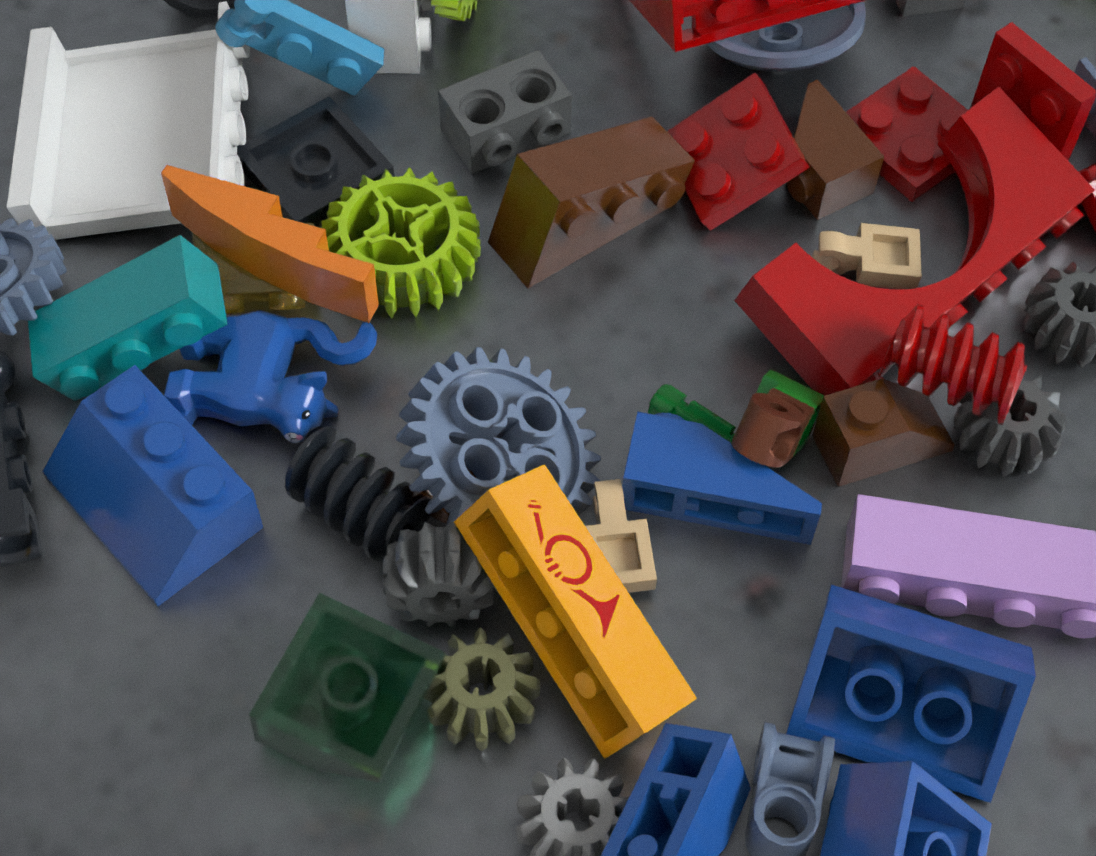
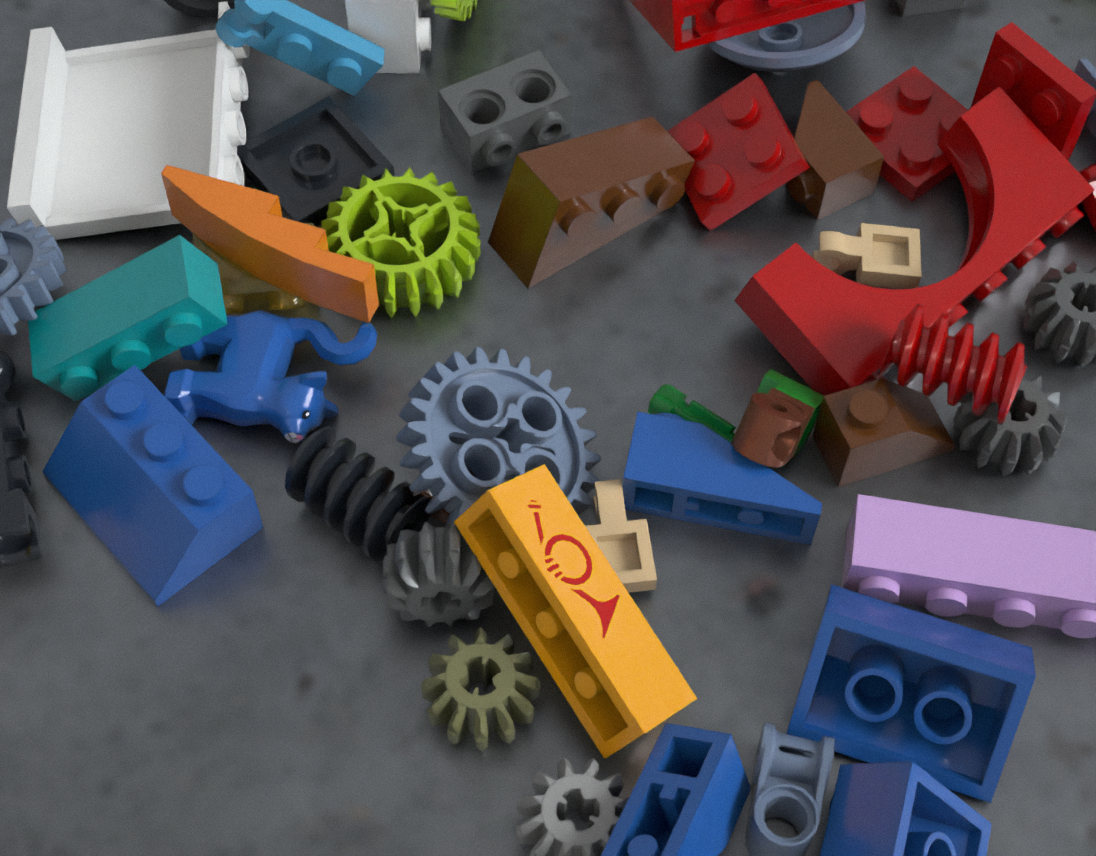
(344, 692): clear green slope -> none

